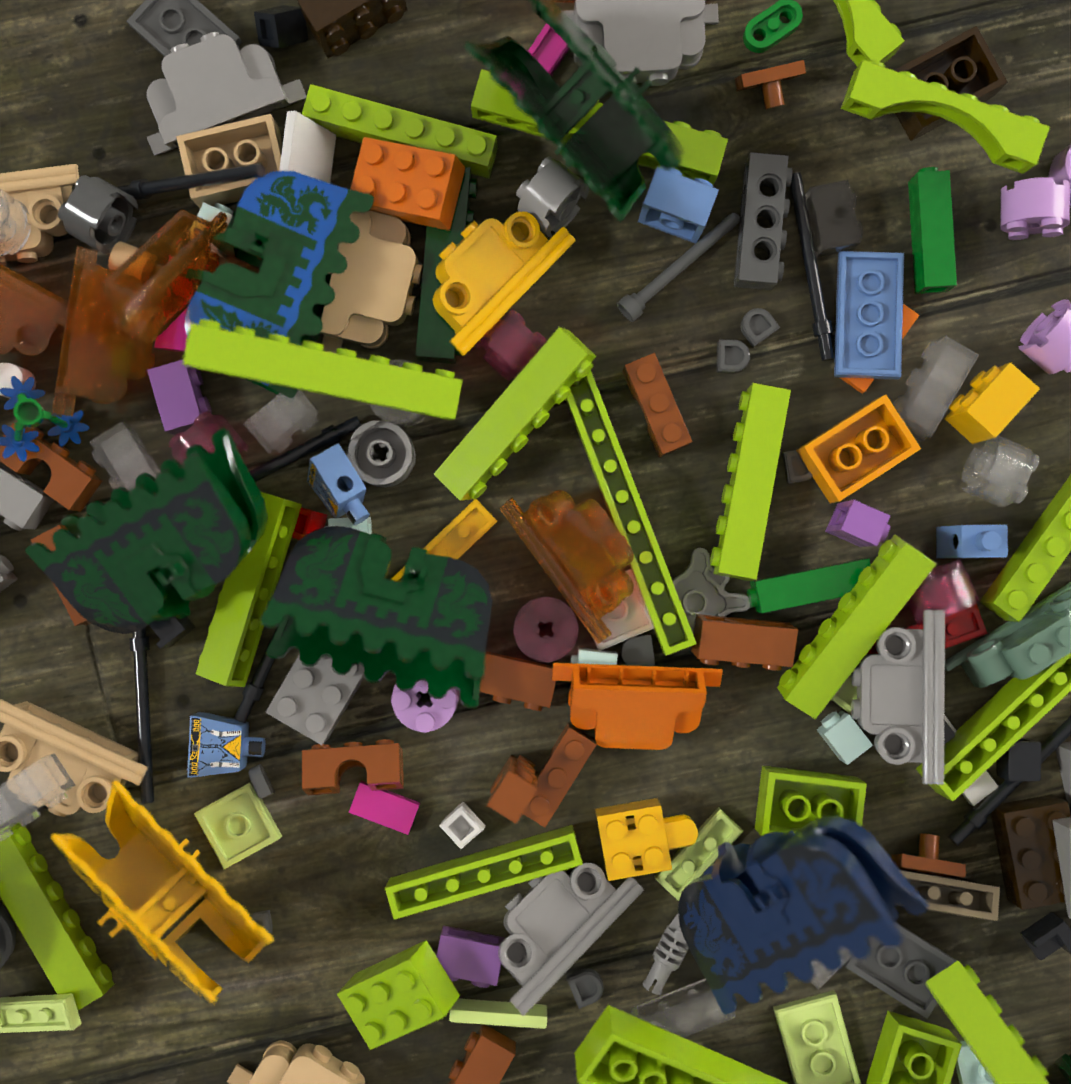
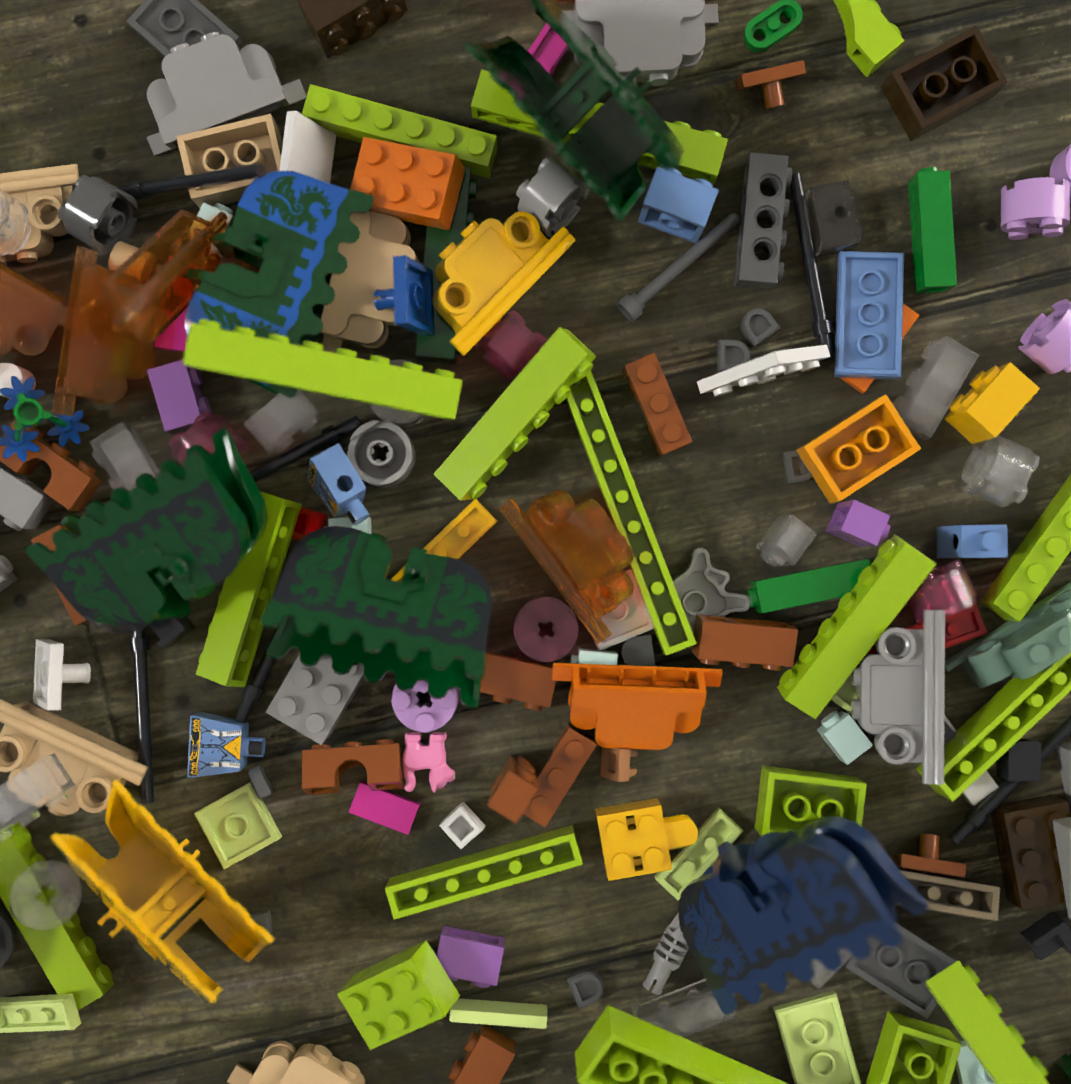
(51, 673): none -> white tile
(61, 906): none -> clear brick
(280, 26): black panel -> none
(410, 296): none -> blue tile
(429, 756): none -> bright pink animal
(557, 925): light grey brick -> none
(616, 764): none -> medium nougat tile
(751, 482): lime brick -> none
(764, 369): none -> white plate
(785, 541): none -> clear brick
(1005, 137): lime arch -> none

